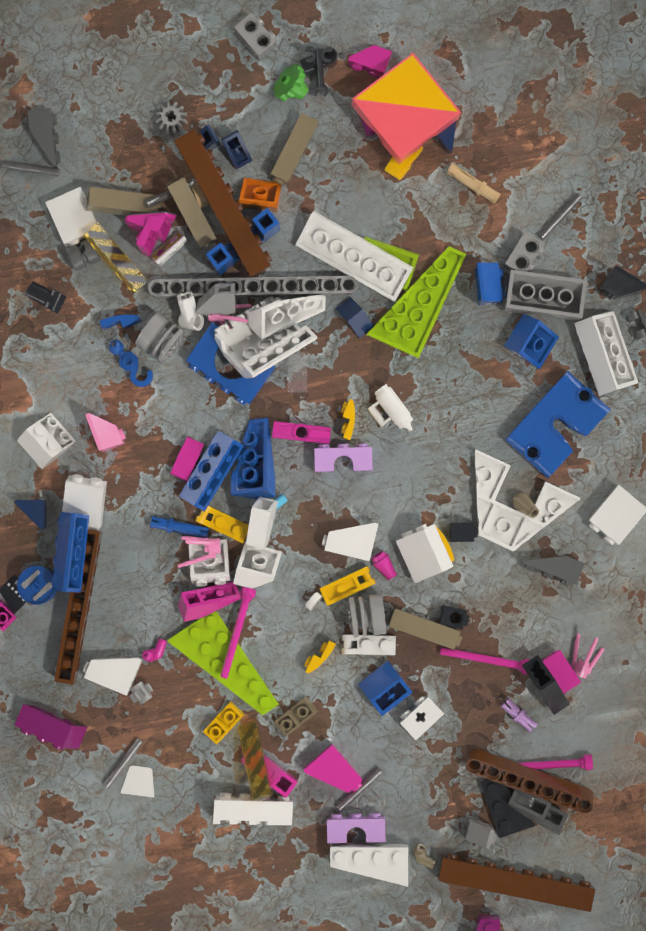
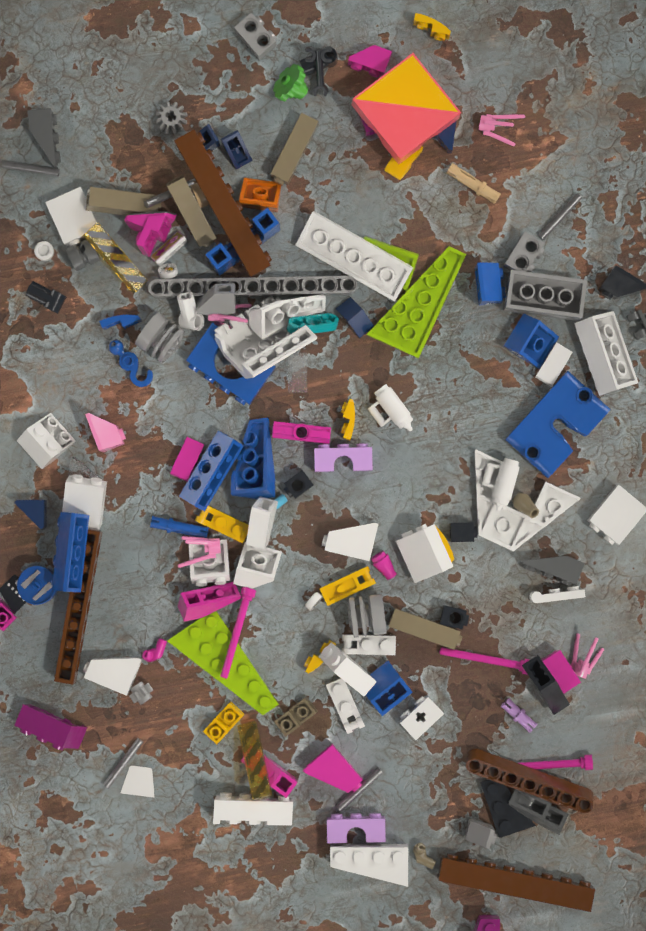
(44, 251): none -> white tile
(168, 271): none -> white tile
(307, 484): none -> black brick
(323, 323): none -> teal beam
(345, 704): none -> white plate
(347, 669): none -> white brick
(438, 30): none -> yellow slope
(489, 121): none -> bright pink plant
(504, 483): none -> white piece
(554, 364): none -> white slope
(555, 595): none -> white plate

